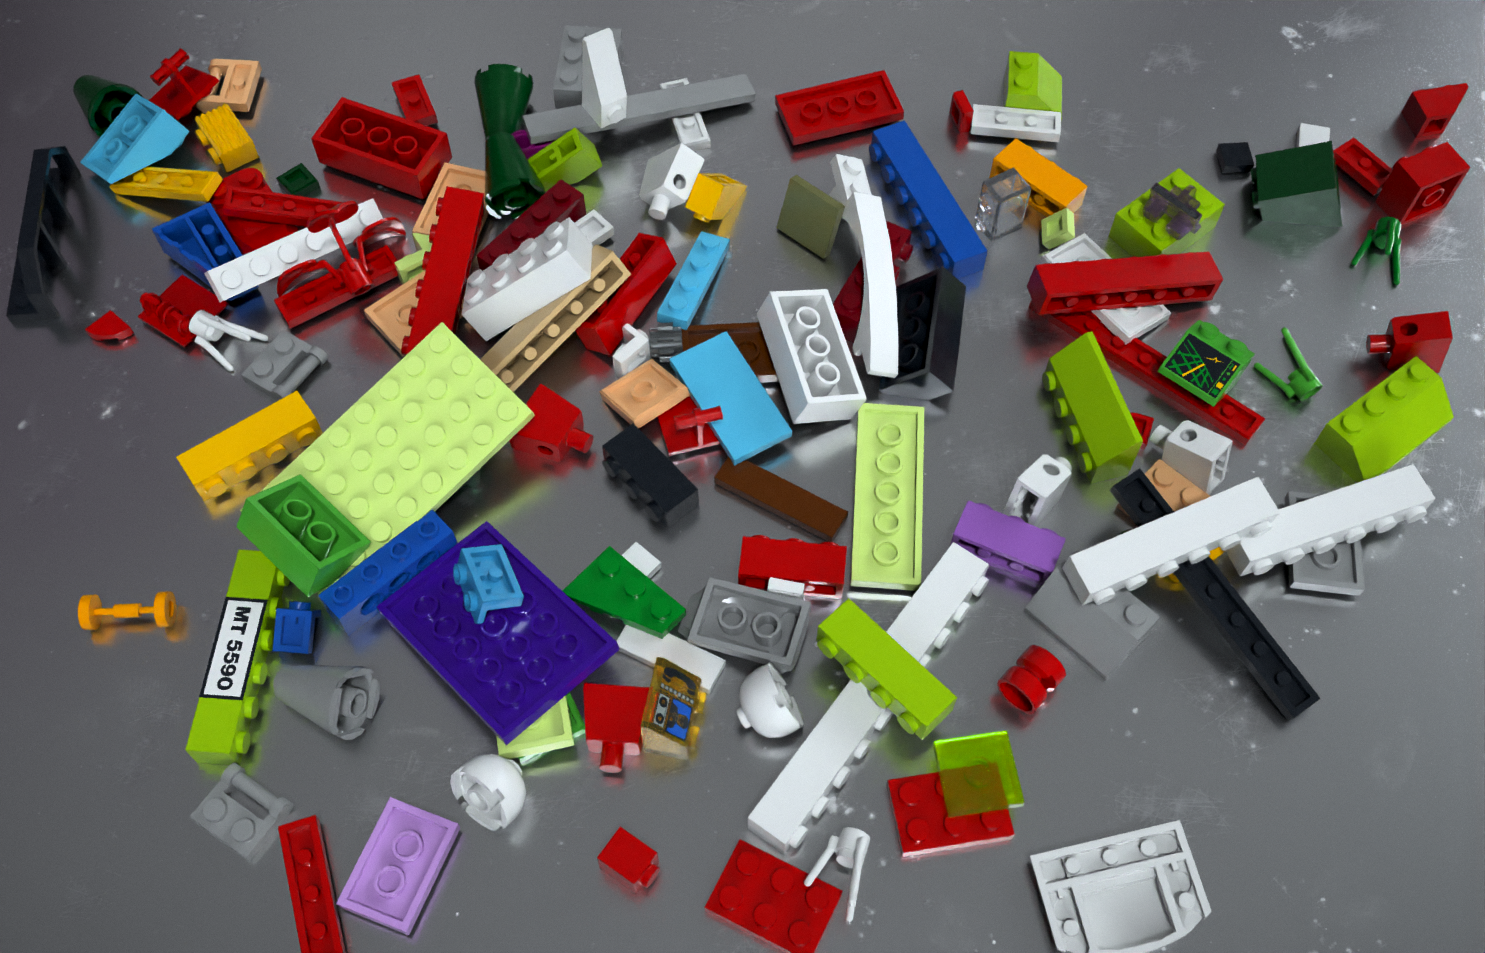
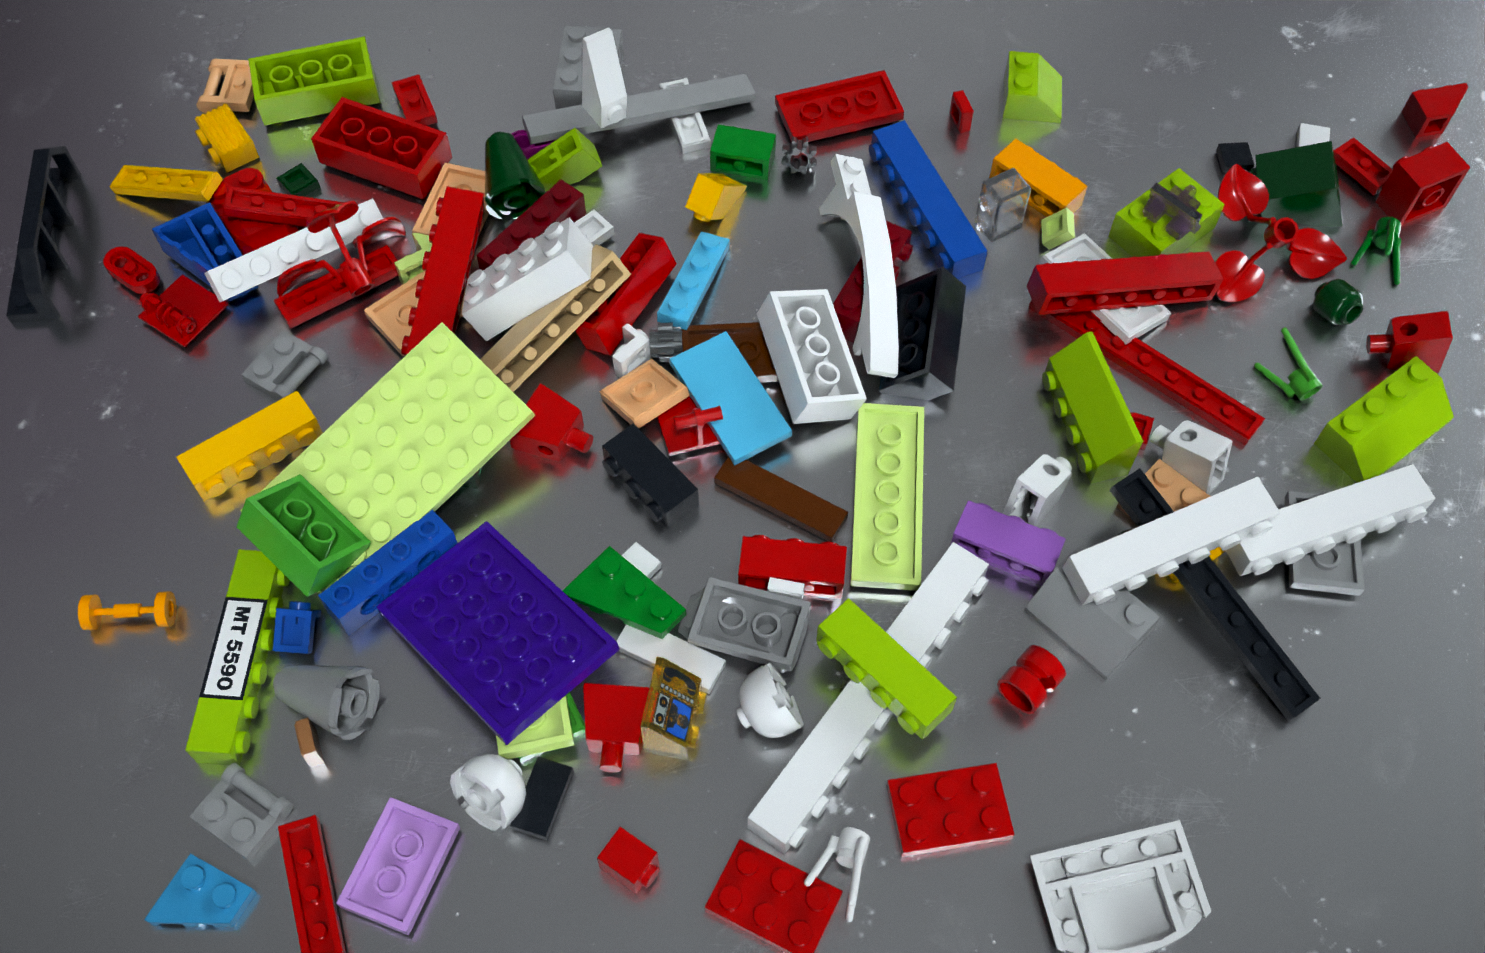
(101, 100): dark green cone -> none
(109, 327): red tile -> none
(134, 140): medium azure slope -> none
(136, 272): none -> red plate
(183, 89): red plate -> none
(201, 897): none -> dark azure wing
(212, 327): white plant -> none
(309, 742): none -> medium nougat tile
(312, 80): none -> lime brick
(486, 580): dark azure bracket -> none
(502, 97): dark green cone -> none
(543, 798): none -> black tile
(669, 179): white torso -> none
(742, 152): none -> green brick
(794, 149): none -> dark grey gear
(810, 216): olive tile -> none
(978, 774): clear neon green tile -> none
(1016, 123): white plate -> none
(1206, 362): slope -> none
(1311, 253): none -> red plant
(1338, 302): none -> dark green head

